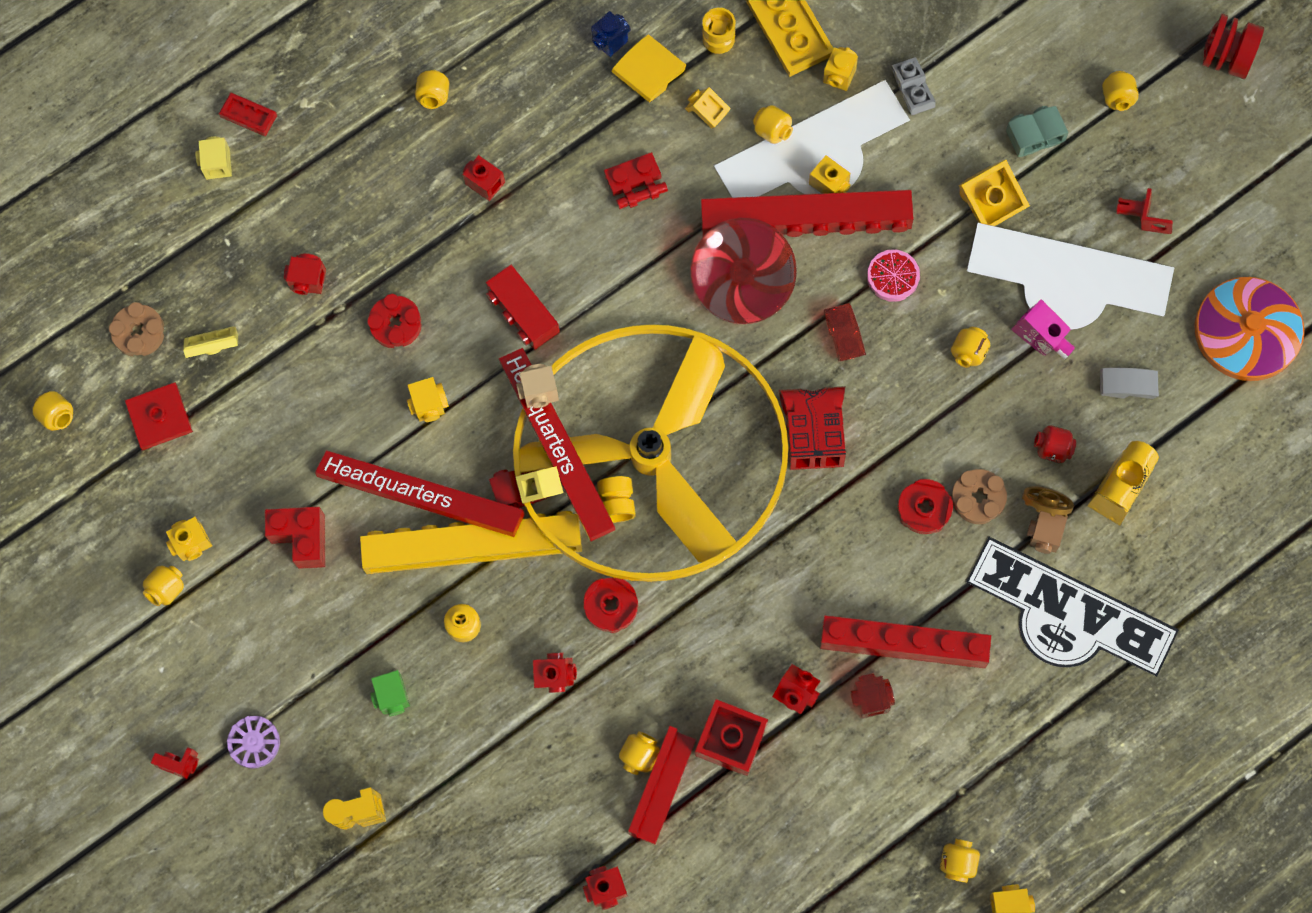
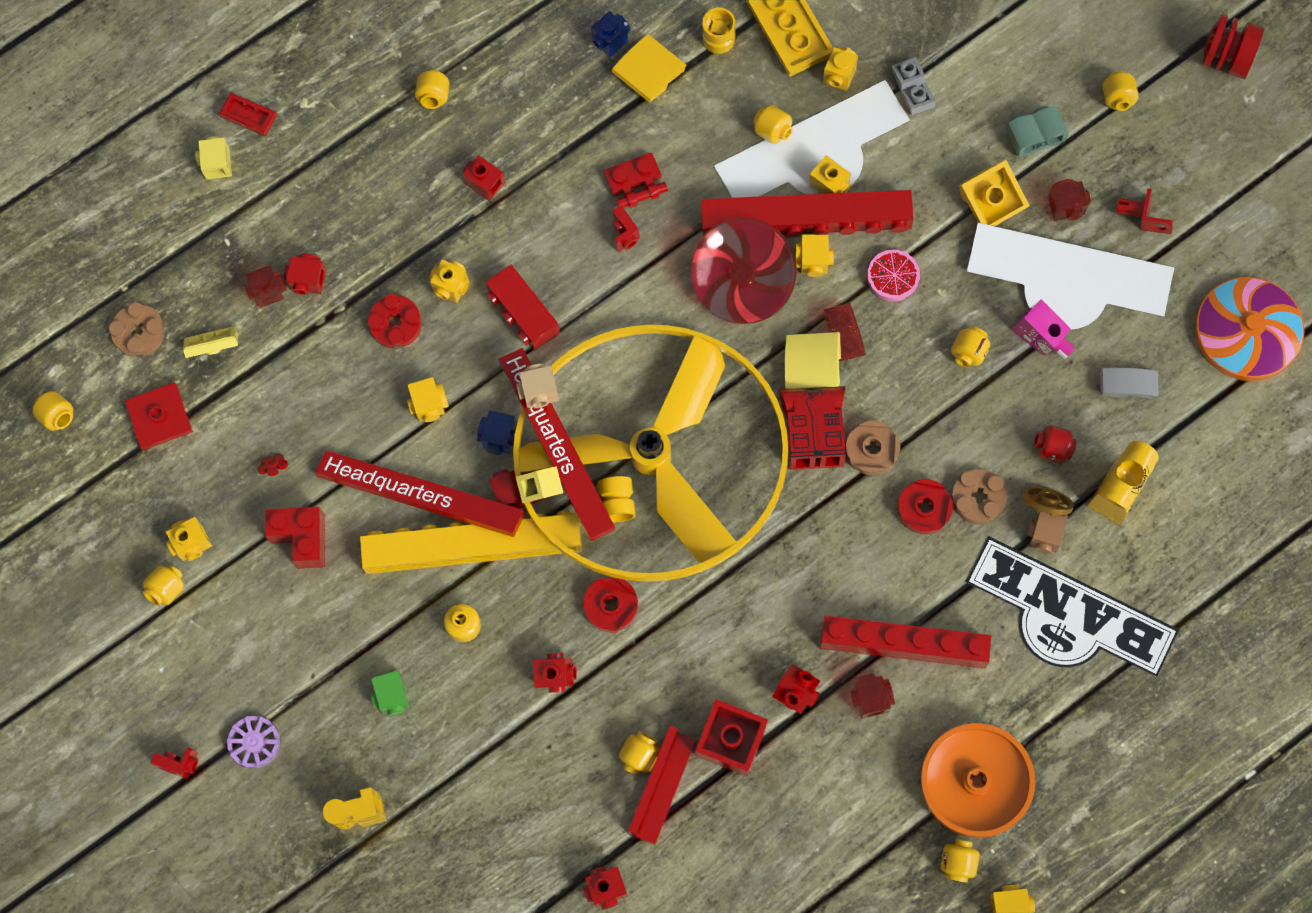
(265, 286): none -> clear red brick
(271, 465): none -> red plant
(449, 288): none -> yellow brick
(497, 432): none -> clear blue brick
(626, 228): none -> red bracket
(708, 106): yellow bracket -> none
(812, 360): none -> light yellow slope
(814, 255): none -> yellow brick
(882, 460): none -> medium nougat plate
(977, 780): none -> orange dish
(1068, 200): none -> clear red brick

